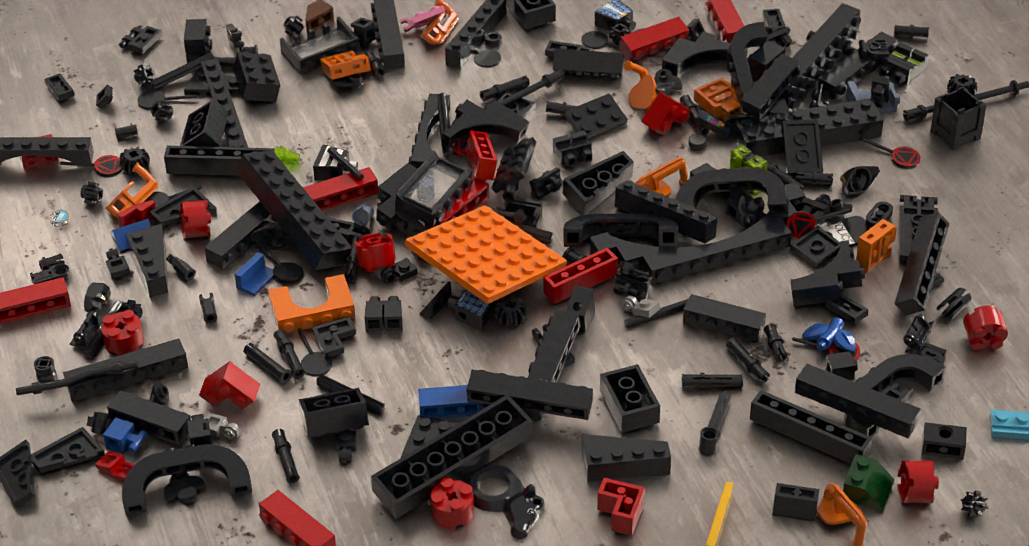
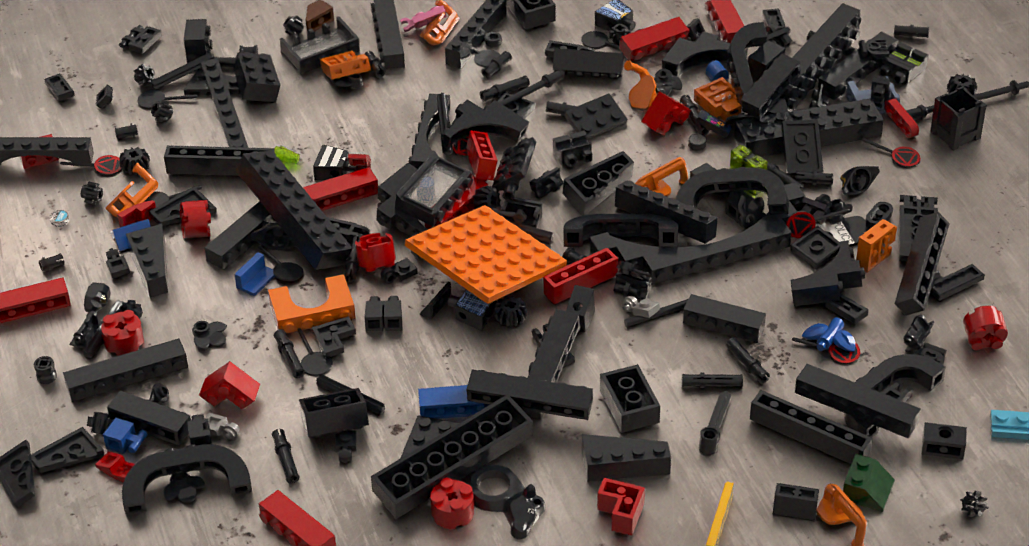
(38, 387): black bar -> none
(51, 274): black piece -> none
(181, 267): black bar -> none
(205, 126): black brick -> none
(208, 308): black bar -> none
(209, 334): none -> black plate
(234, 36): black hinge -> none
(284, 375): black pin -> none
(348, 166): black bar -> none
(359, 160): none -> red slope
(362, 214): sand blue arm -> none
(364, 30): black brick -> none
(486, 196): none -> black gear
(496, 64): none -> black pin
(716, 70): none -> blue brick
(775, 342): black pin -> none
(841, 365): black brick -> none
(901, 118): none -> red beam
(917, 481): red brick -> none
(956, 282): none -> black plate
(956, 302): black arm -> none

